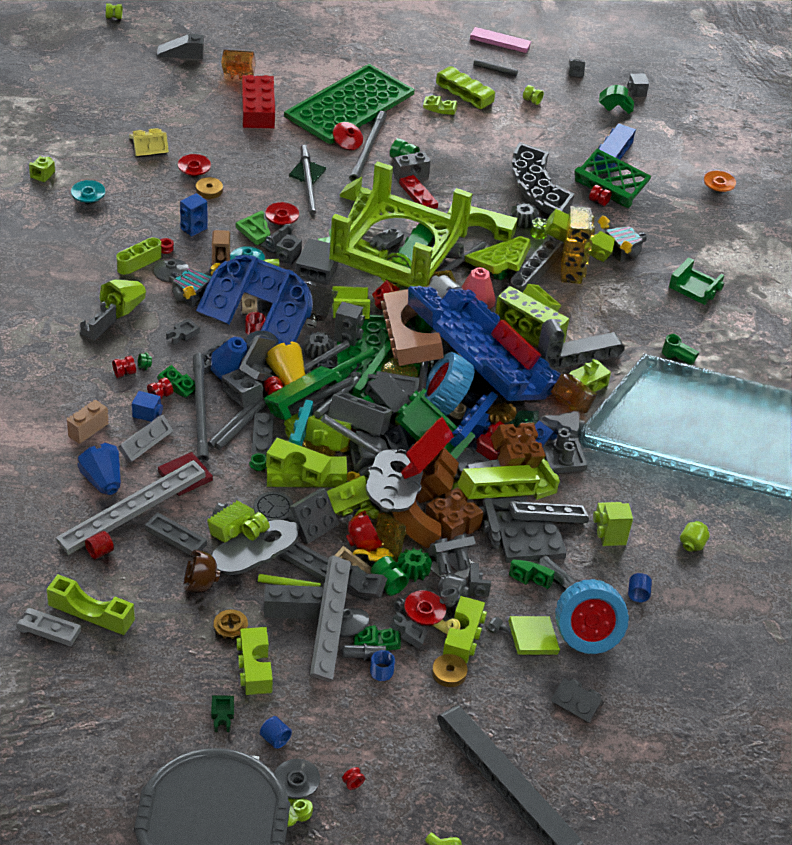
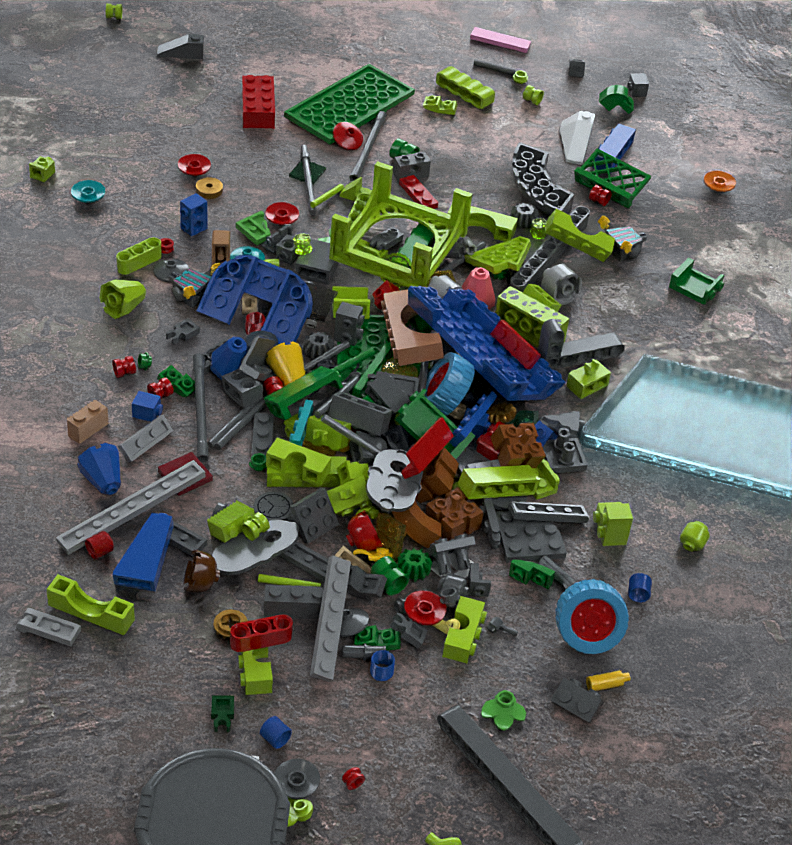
(99, 323): dark grey hinge -> none
(145, 556): none -> blue slope
(150, 142): light yellow bracket -> none
(238, 63): clear orange brick -> none
(261, 633): none -> red beam
(302, 243): none -> clear neon green wheel
(322, 394): dark grey bar -> none
(327, 195): none -> lime bar
(350, 471): none -> lime brick
(447, 678): pearl gold piece -> none
(468, 245): none -> light grey pin
(502, 712): none -> bright green plate
(520, 77): none -> lime plate
(533, 635): lime tile -> none
(561, 283): none -> light grey brick
(573, 393): clear orange brick -> none
(576, 135): none -> white wedge
(577, 244): clear yellow brick -> none
(607, 680): none -> yellow cylinder
(674, 347): green piece -> none

